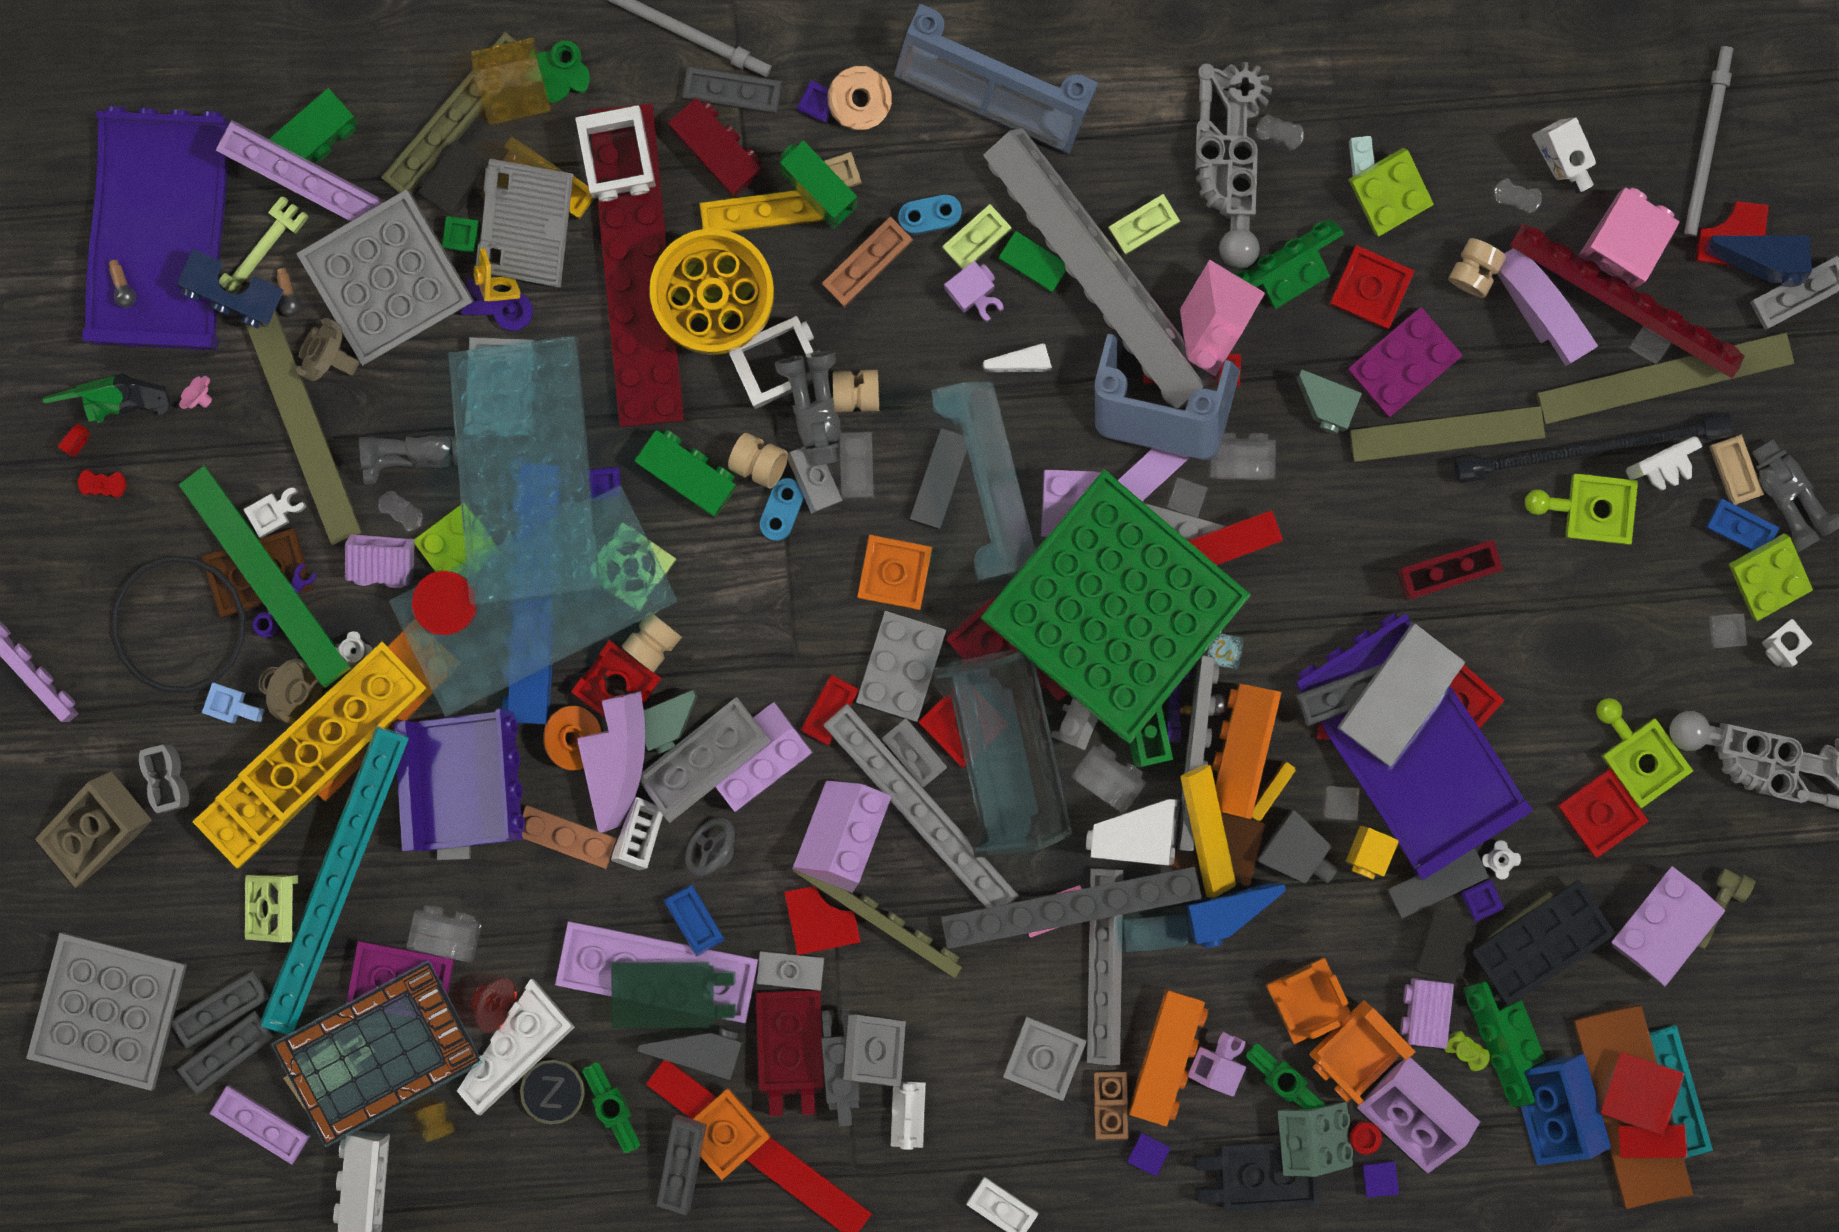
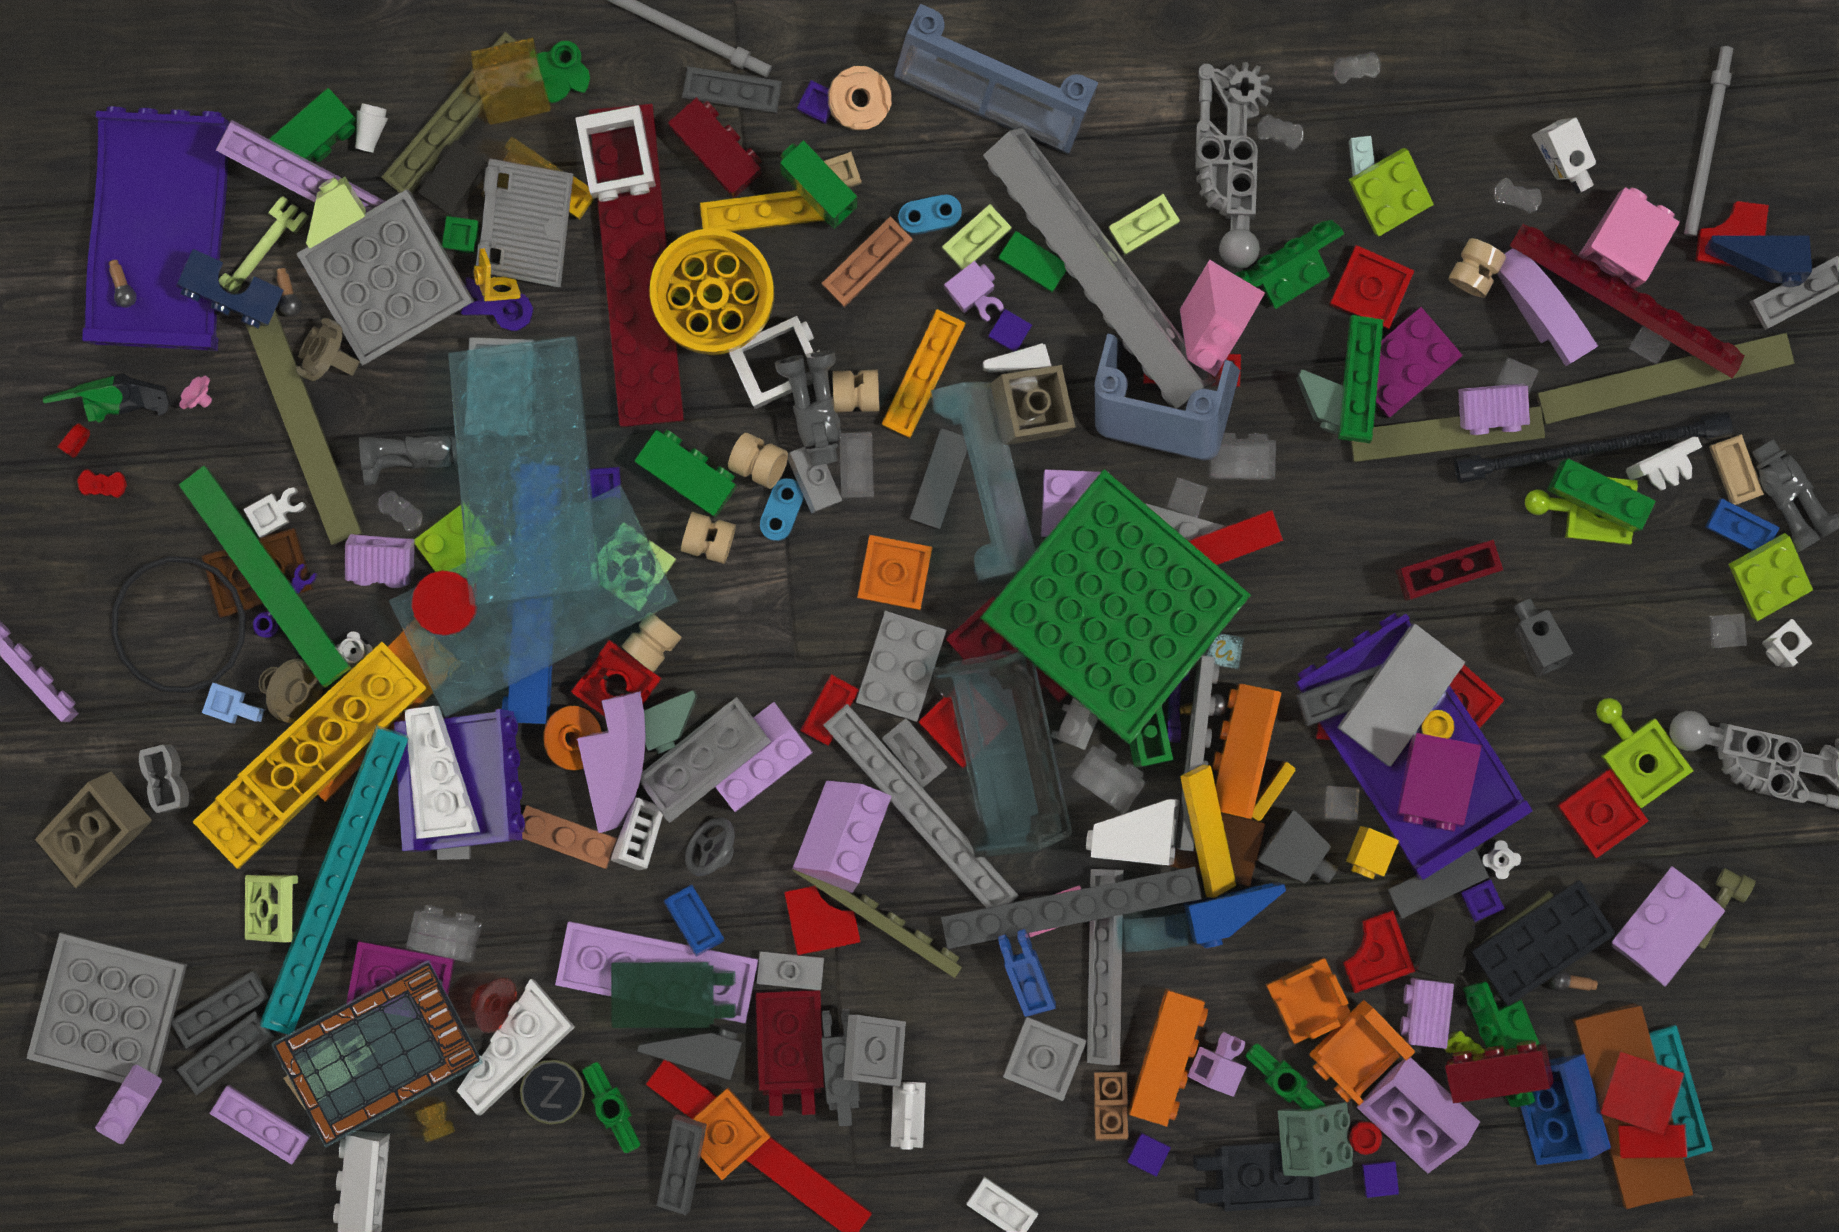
(128, 1104): none -> lavender brick
(334, 210): none -> yellowish green slope
(369, 126): none -> white cone
(436, 780): none -> white wing
(697, 534): none -> tan wheel
(923, 373): none -> light orange tile
(1010, 331): none -> dark purple tile
(1027, 976): none -> blue hinge
(1032, 405): none -> dark tan brick
(1151, 472): lavender tile -> none
(1357, 67): none -> clear piece
(1360, 379): none -> green tile
(1380, 955): none -> red tile
(1438, 724): none -> yellow tile
(1438, 781): none -> magenta slope
(1494, 407): none -> lavender brick
(1499, 1072): none -> dark red brick
(1516, 373): none -> clear plate
(1546, 651): none -> dark grey torso
(1564, 981): none -> piece
(1601, 495): none -> green brick

